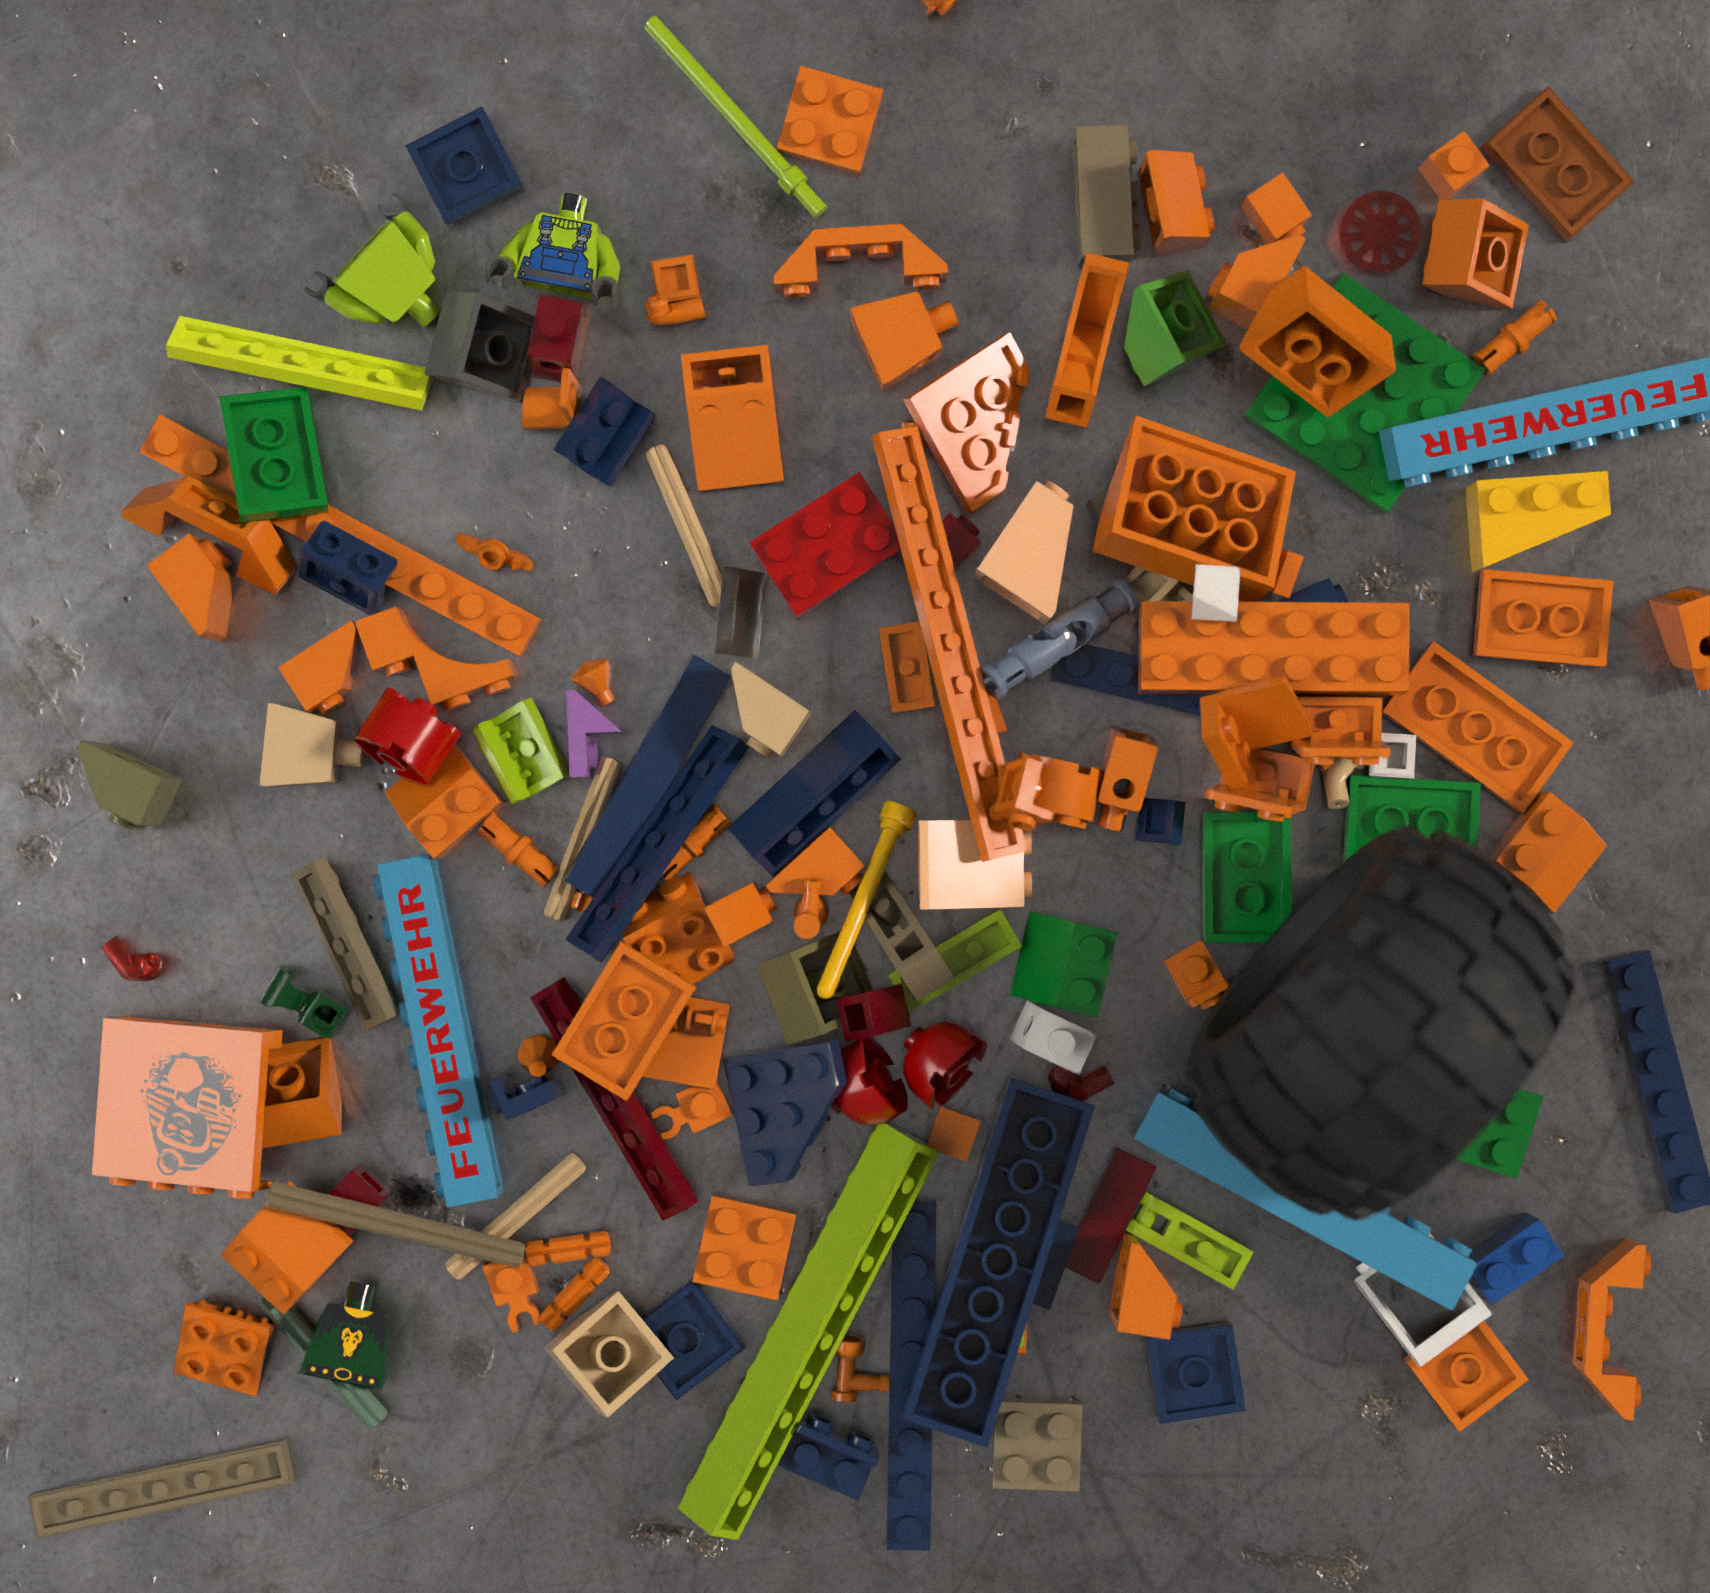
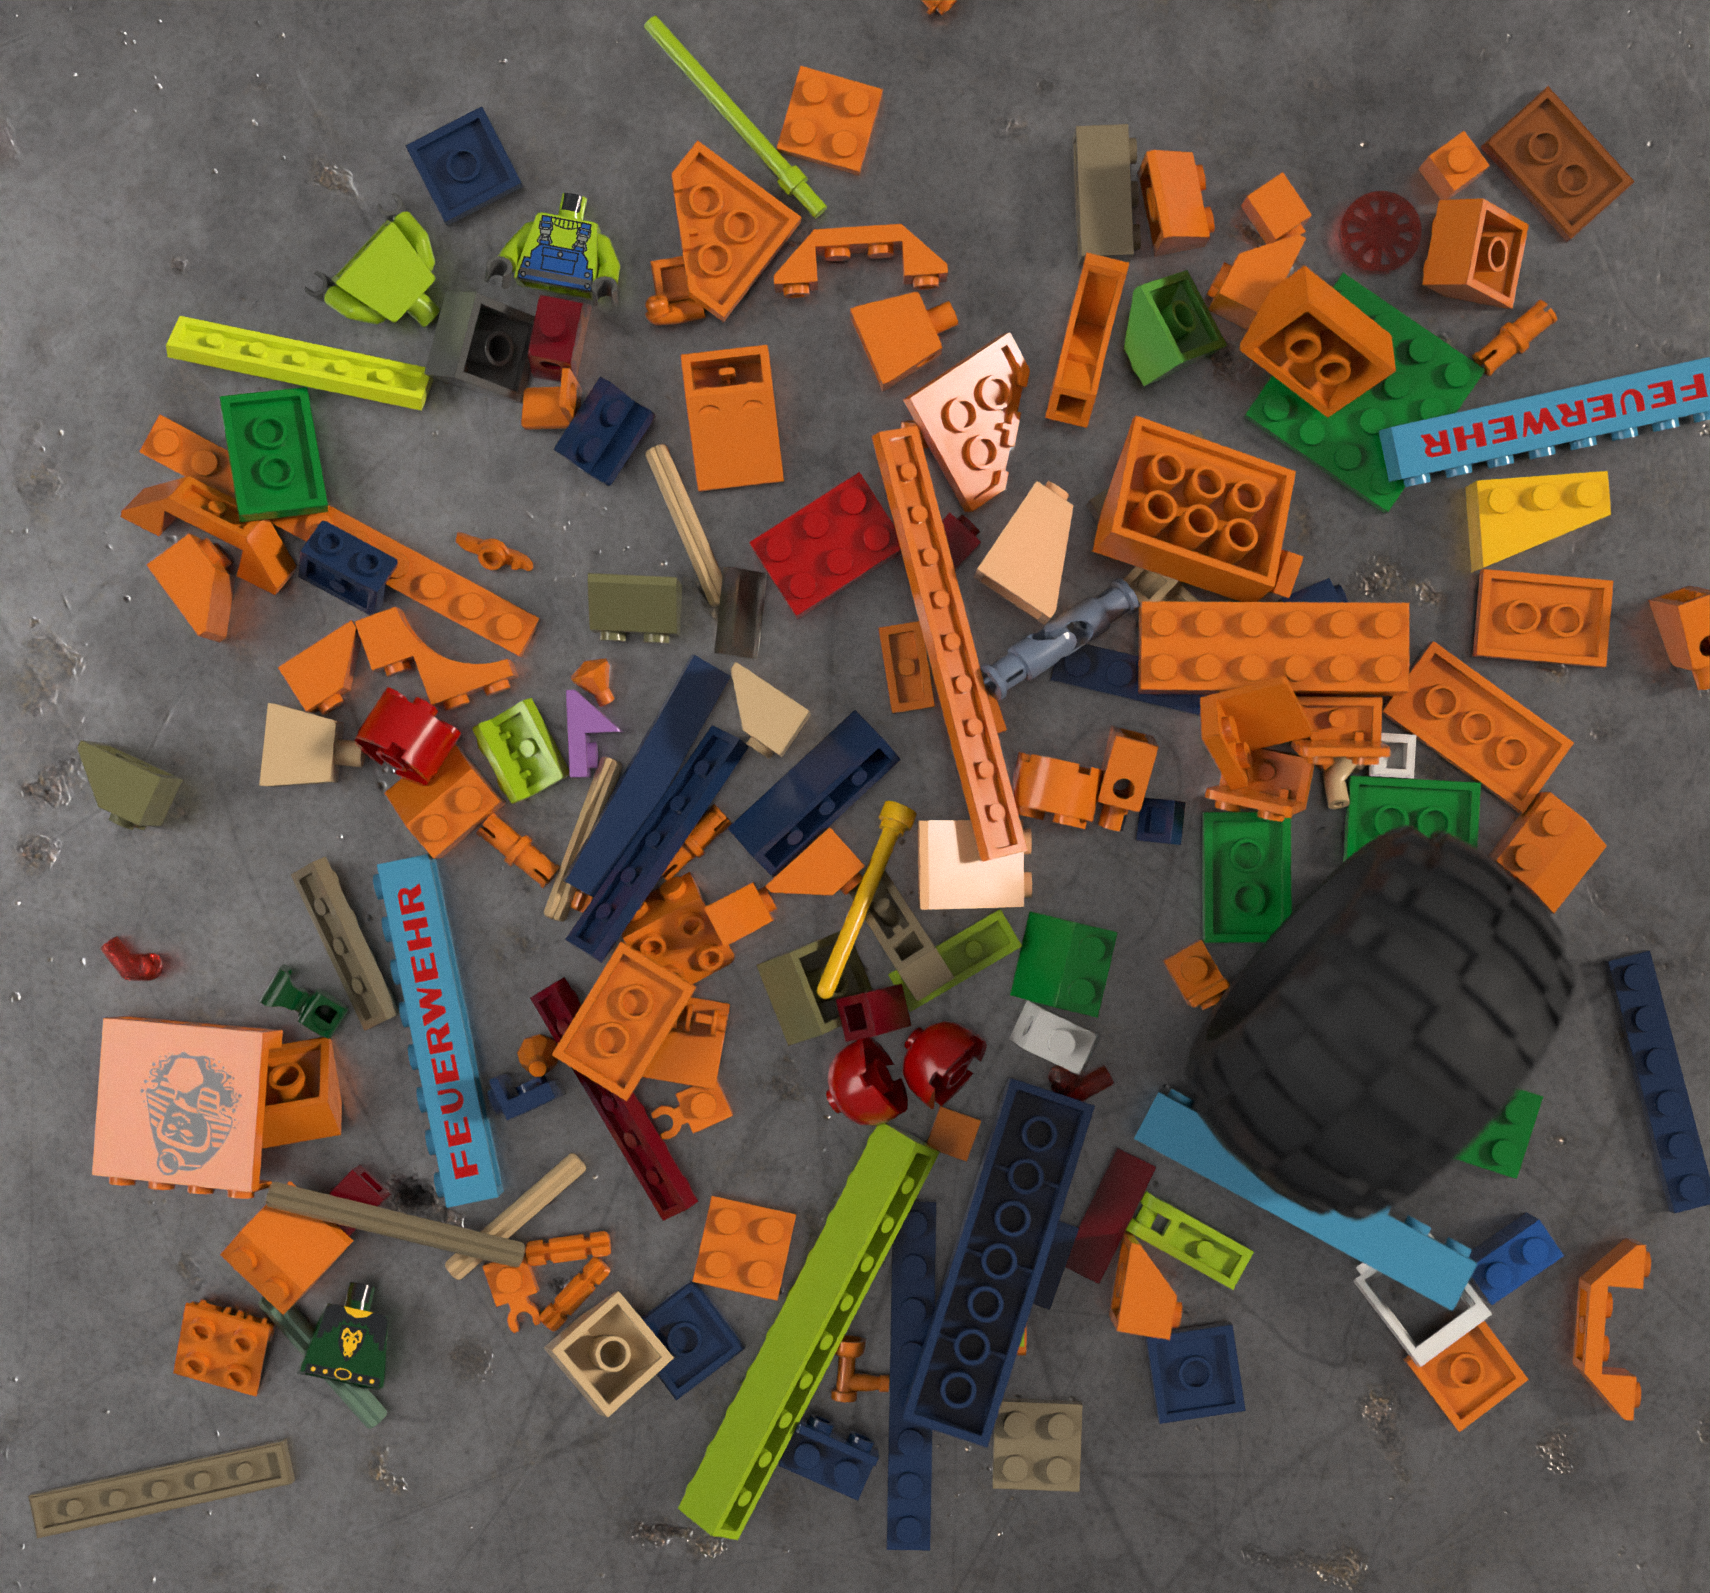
(634, 607): none -> olive slope
(725, 229): none -> orange plate
(782, 1104): dark blue plate -> none
(810, 910): orange piece -> none
(1018, 791): orange bracket -> none
(1215, 593): white slope -> none

